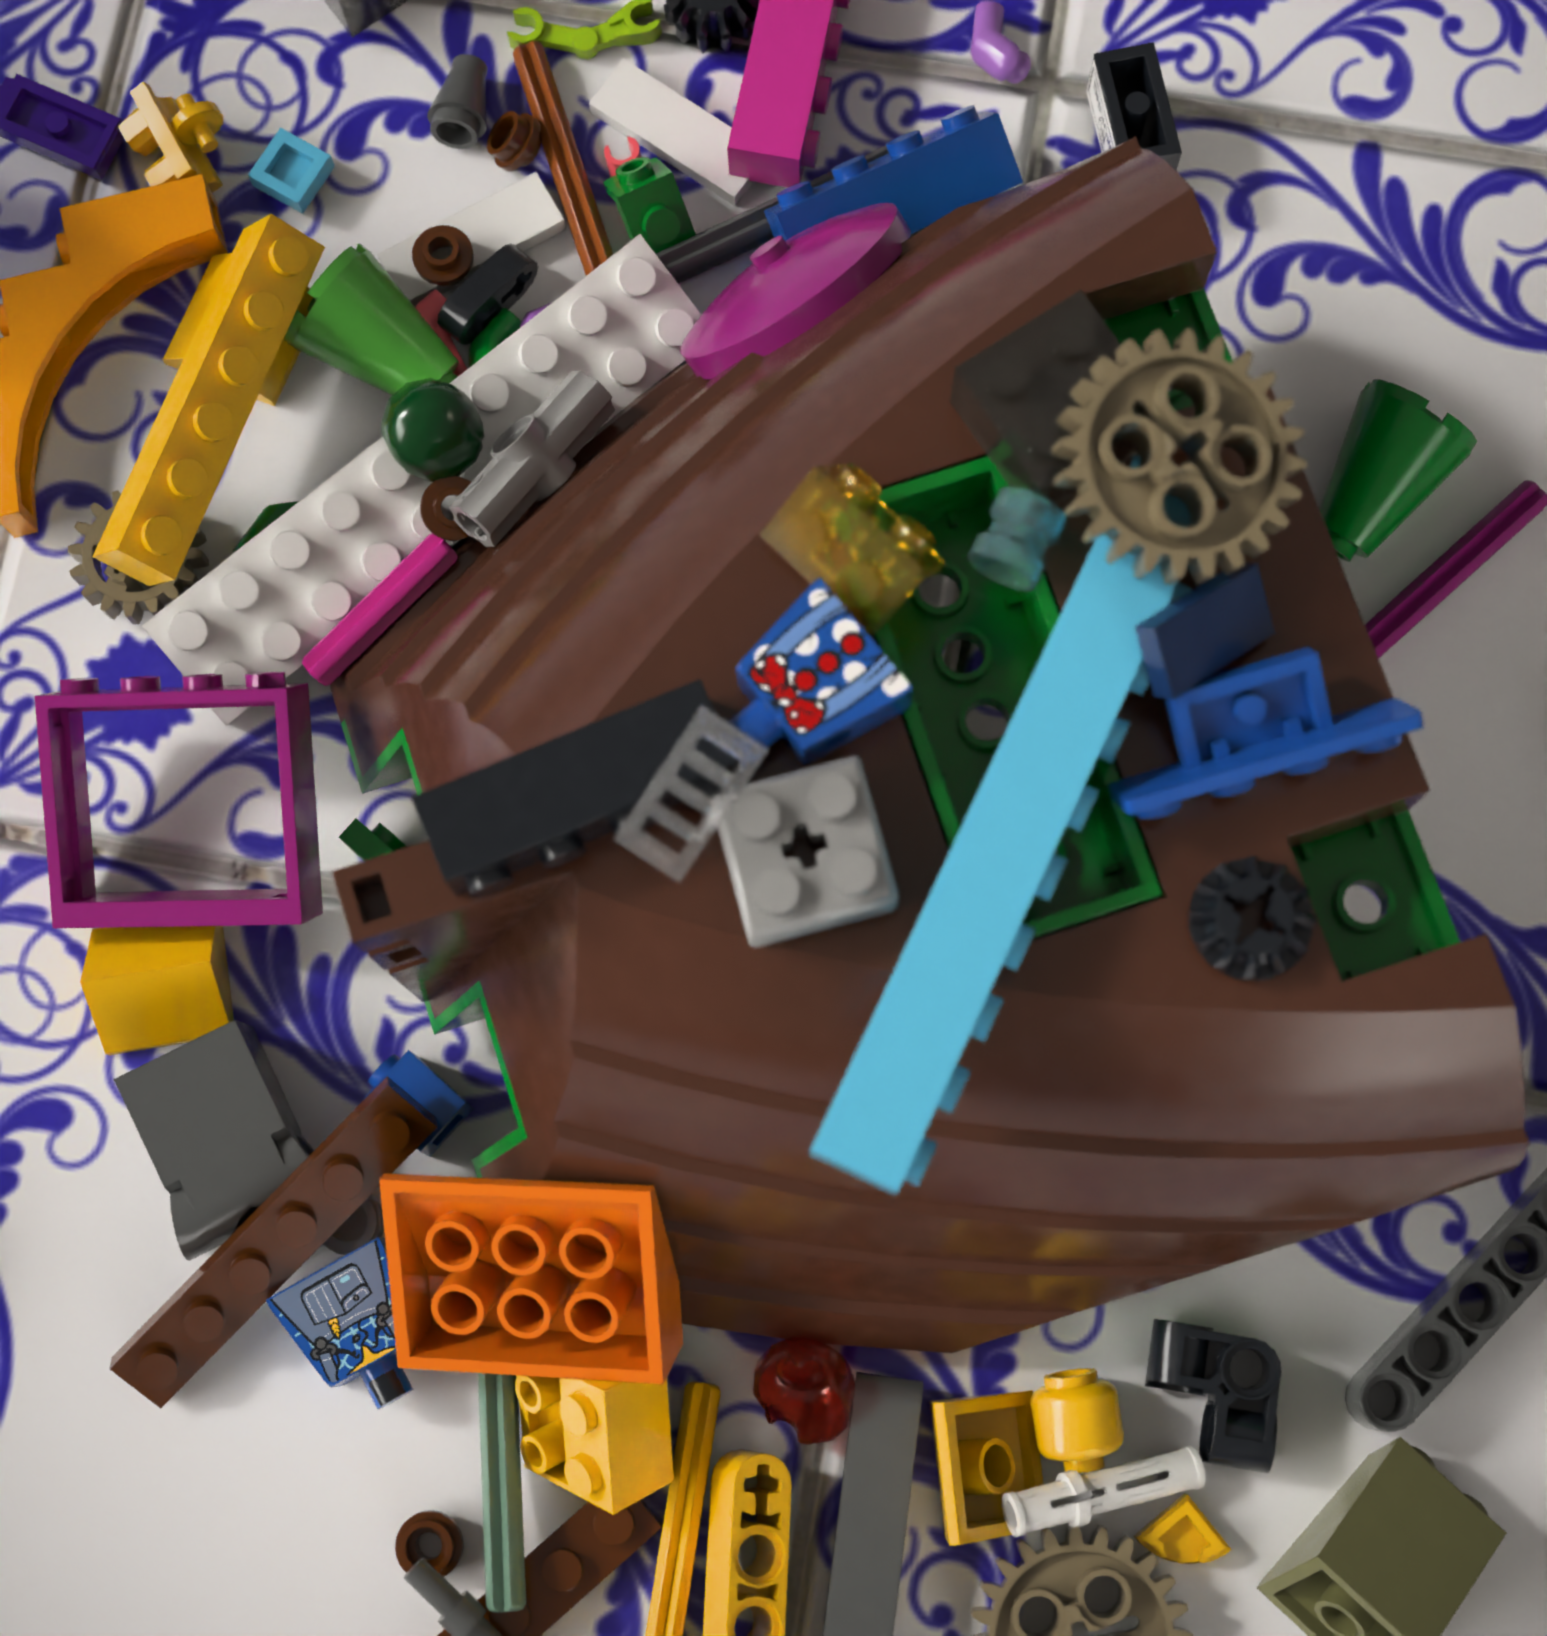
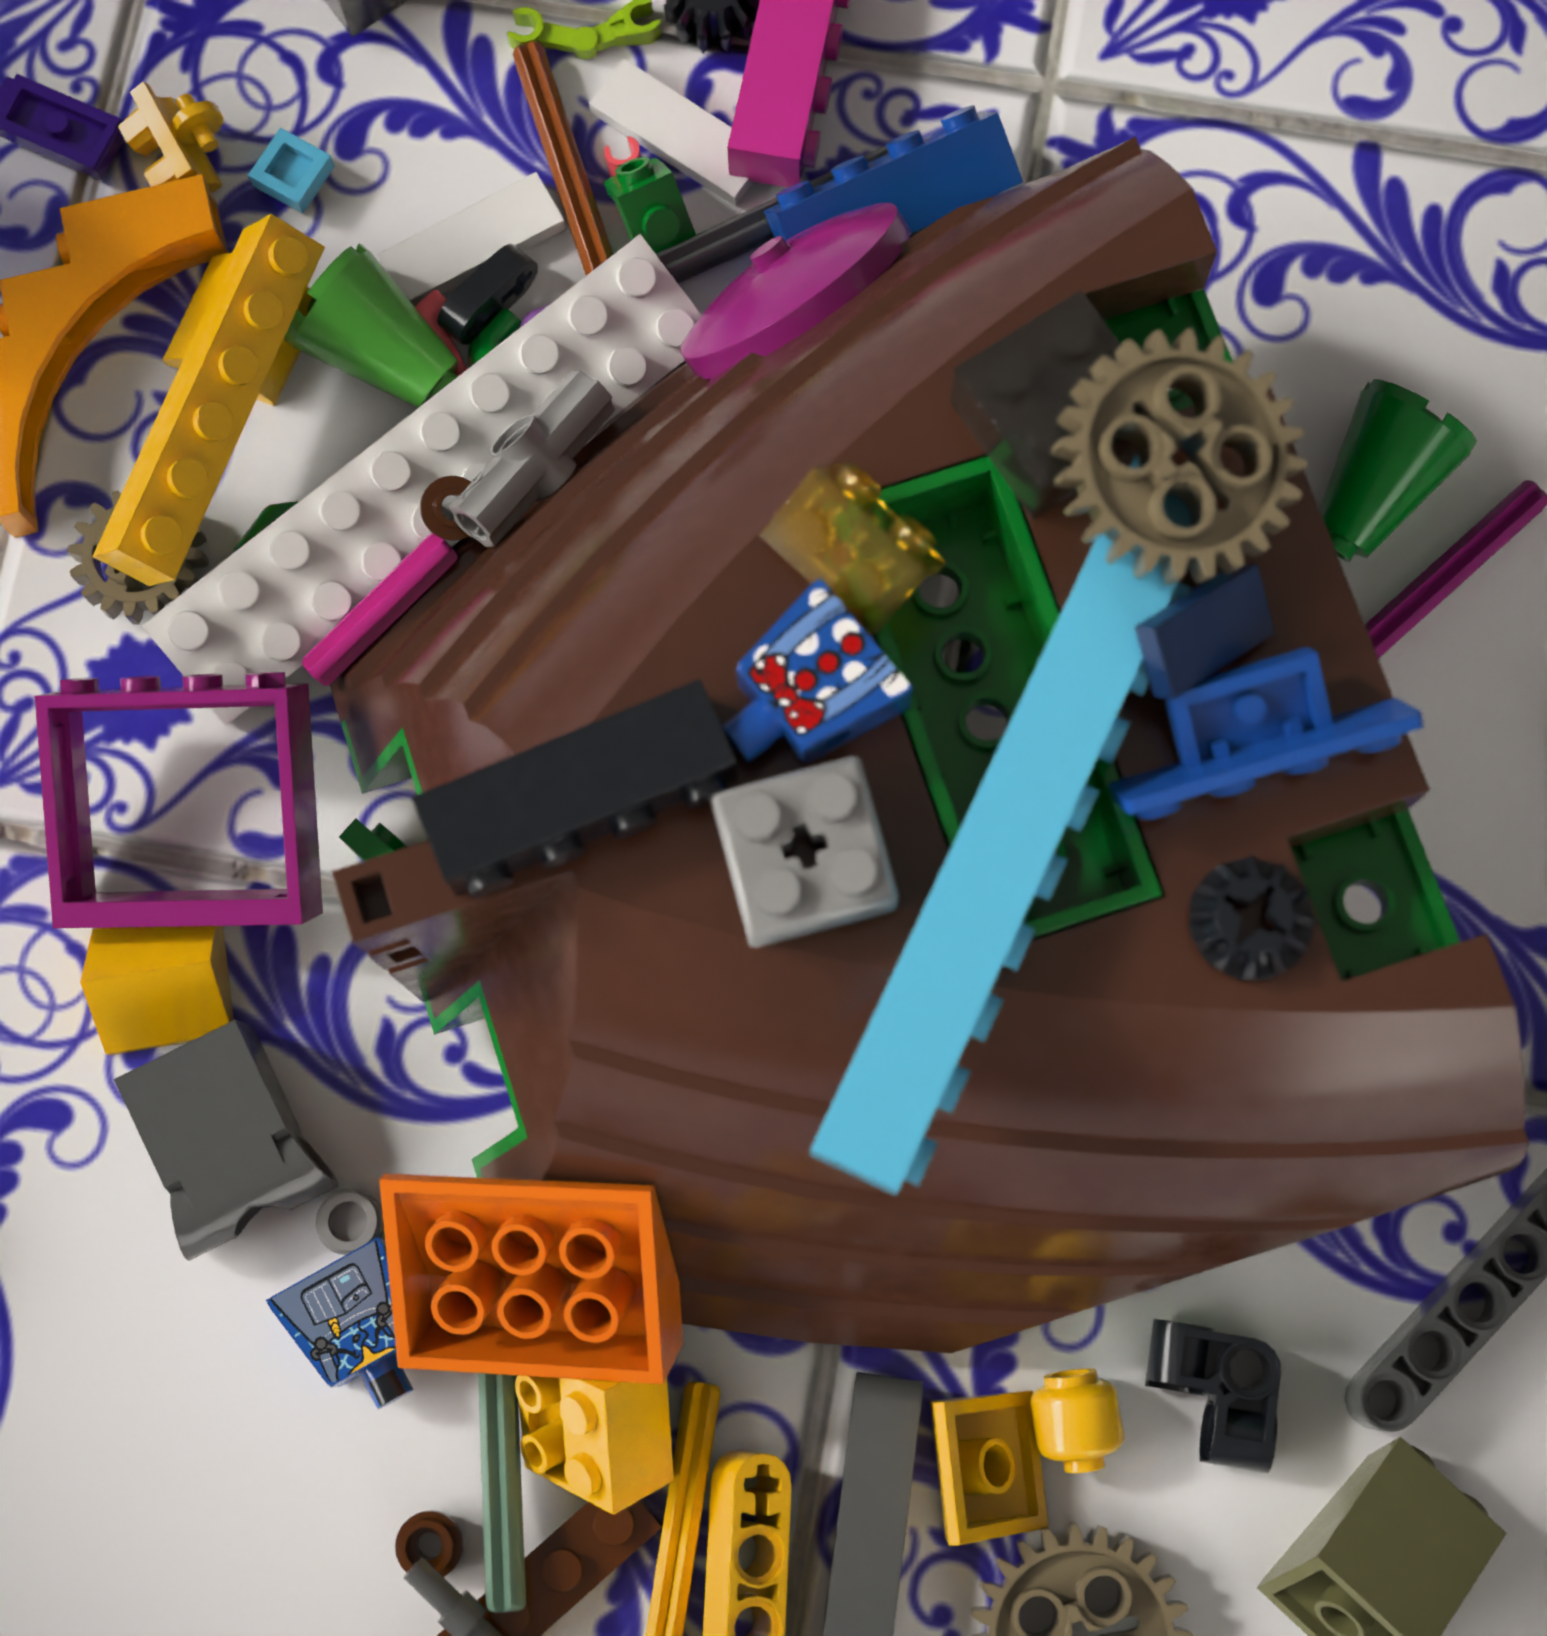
(273, 1243): reddish brown plate -> none
(430, 1091): blue brick -> none
(432, 429): dark green hair -> none
(448, 270): reddish brown plate -> none
(460, 105): dark grey cone -> none
(514, 140): reddish brown plate -> none
(729, 739): clear slope -> none
(805, 1387): clear red hair -> none
(992, 49): medium lavender arm -> none
(1017, 539): clear light blue wheel -> none
(1032, 1507): white pin -> none
(1132, 101): black brick -> none
(1183, 1534): yellow tile -> none

